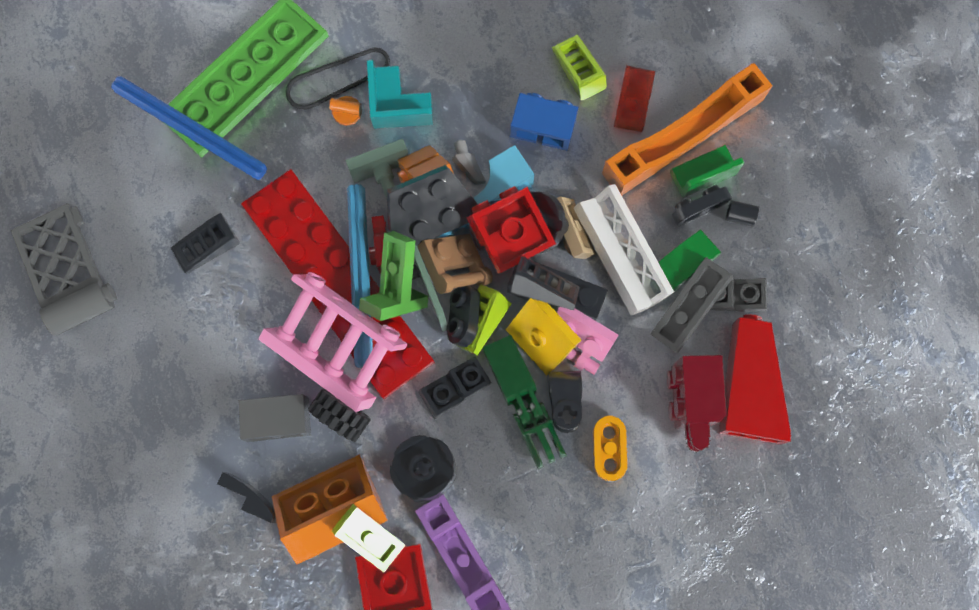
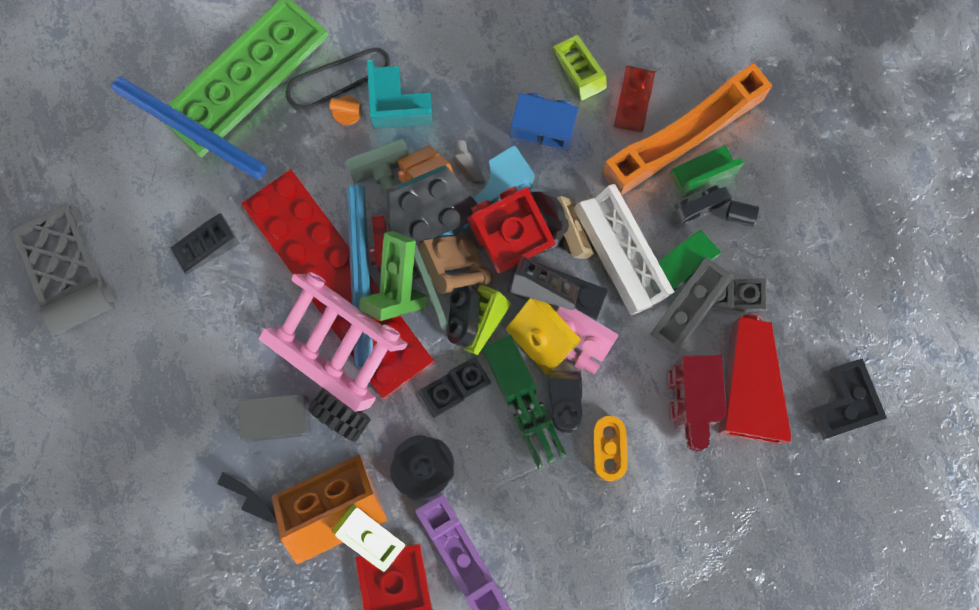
(857, 403): none -> black plate

